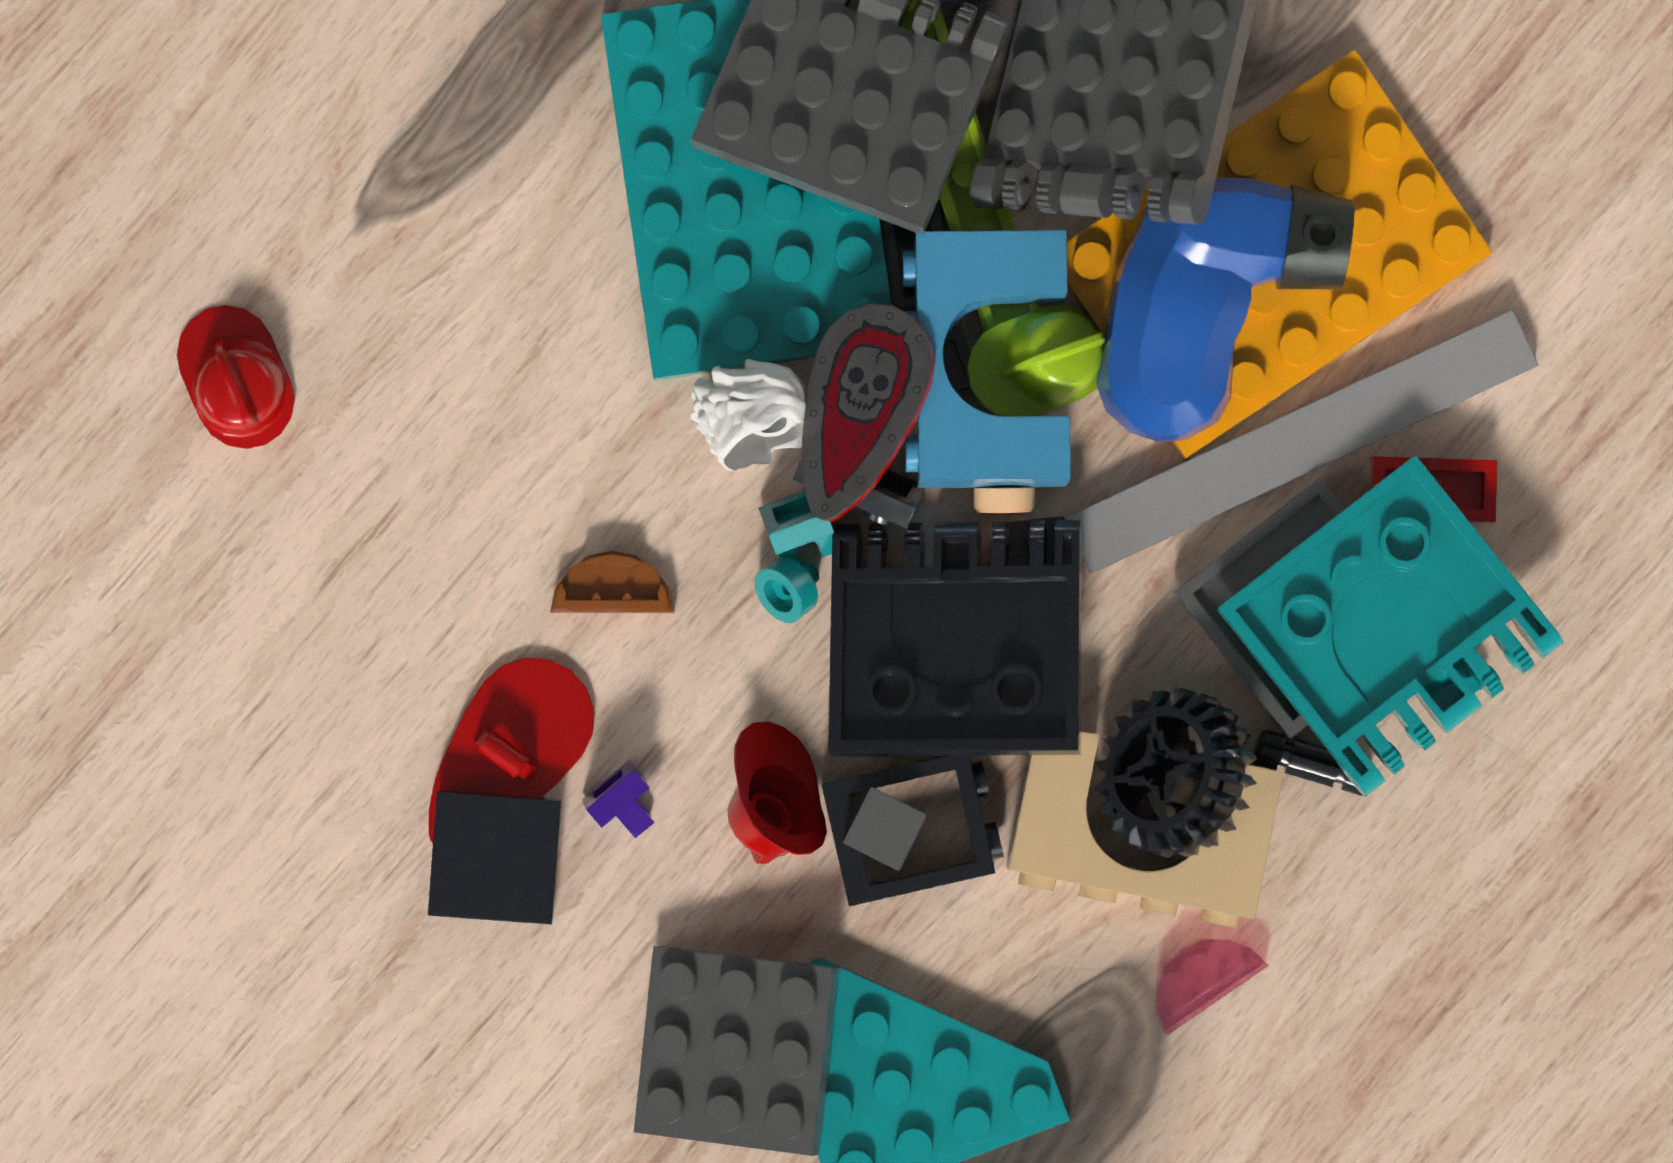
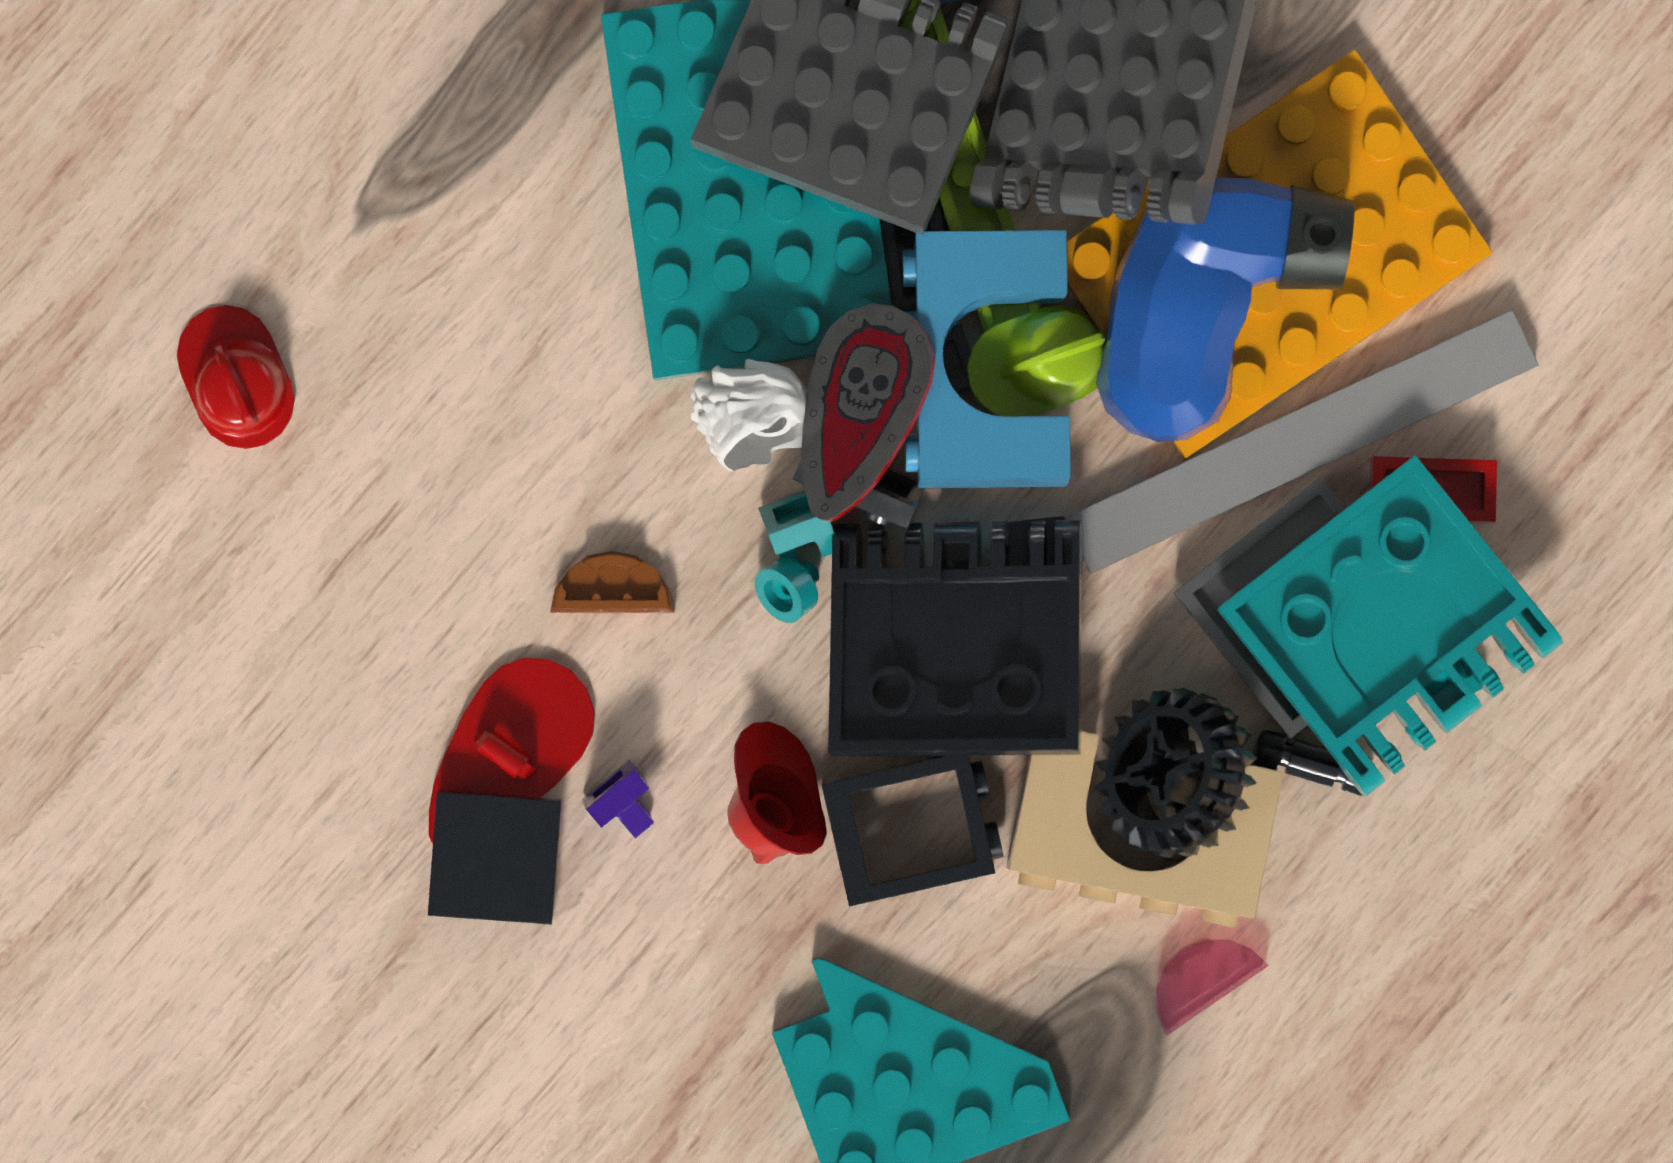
(736, 1050): dark grey plate -> none
(885, 828): dark grey tile -> none
(1004, 499): light nougat tile -> none

